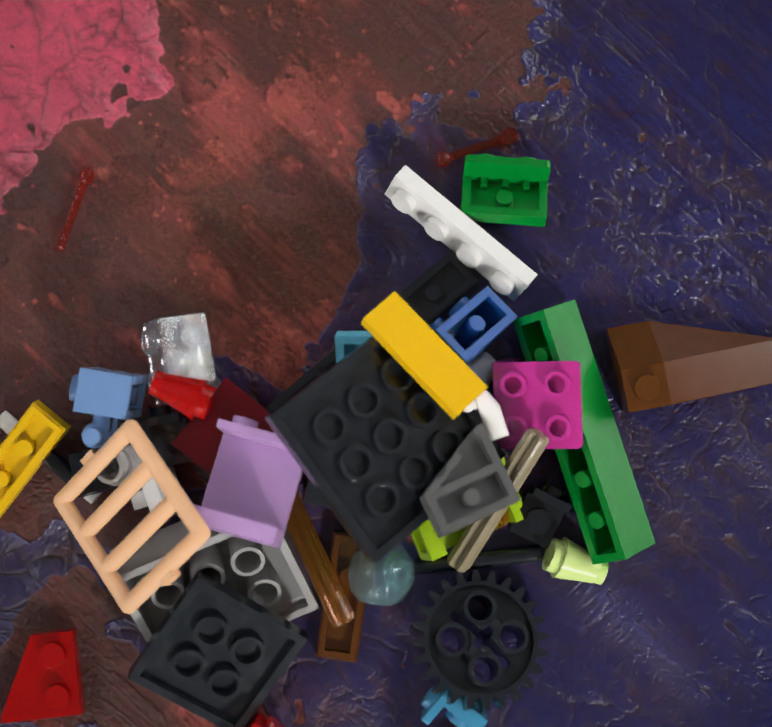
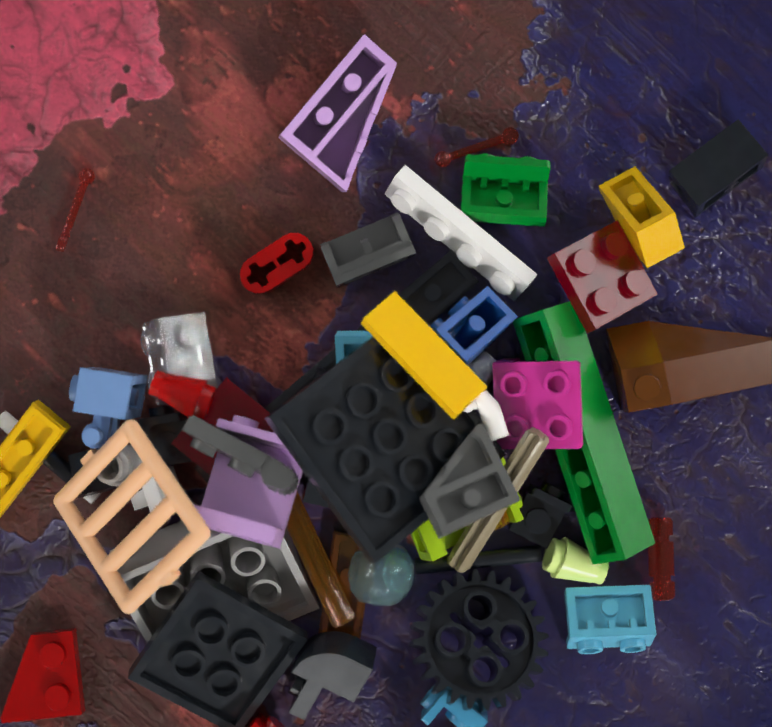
(243, 457): none -> dark grey hinge
(271, 255): none -> red beam
(330, 662): none -> black brick
(341, 112): none -> lavender wedge
(368, 250): none -> dark grey hinge
(602, 276): none -> plate
(609, 618): none -> medium azure bracket
(643, 216): none -> yellow slope
(661, 559): none -> clear red axle
(717, 168): none -> black hinge

